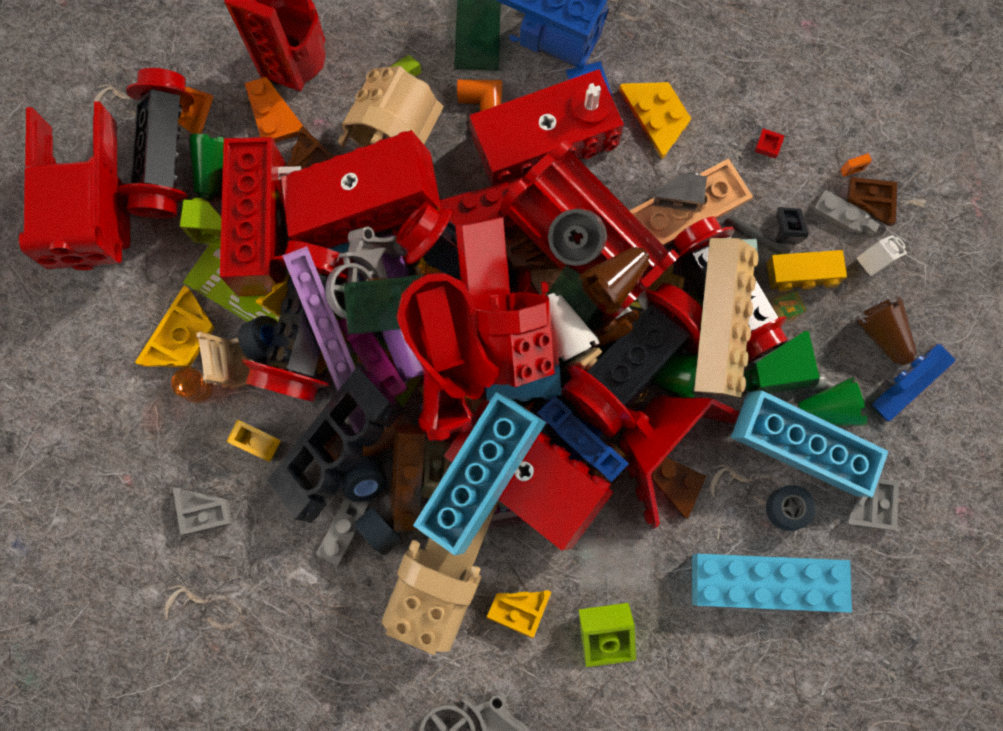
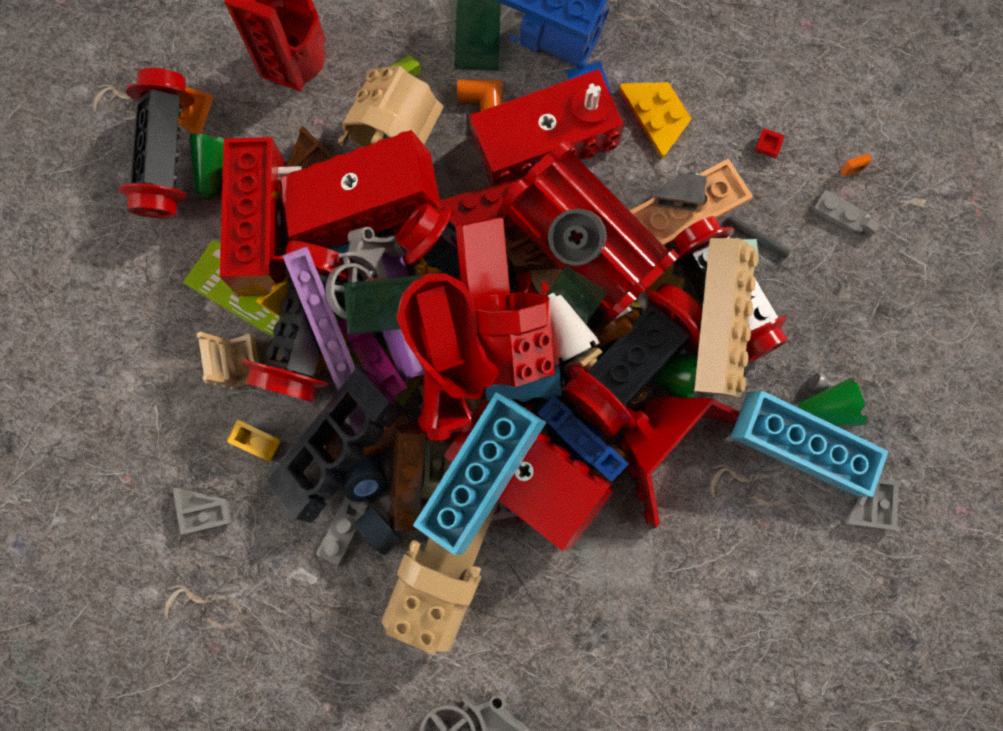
(73, 208): red piece -> none
(176, 338): yellow wing -> none
(189, 385): clear orange wheel -> none
(201, 221): lime slope -> none
(256, 337): black wheel -> none
(271, 111): orange wing -> none
(519, 610): yellow wing -> none
(607, 634): lime slope -> none
(615, 278): reddish brown cone -> none
(679, 484): reddish brown wing -> none
(771, 583): medium azure brick -> none
(786, 368): green slope -> none
(790, 305): clear yellow tile -> none
(791, 226): black slope -> none
(799, 505): black wheel -> none
(806, 270): yellow brick -> none
(874, 197): reddish brown wing -> none
(882, 254): white slope -> none
(890, 330): reddish brown cone -> none
(913, 382): blue bracket -> none

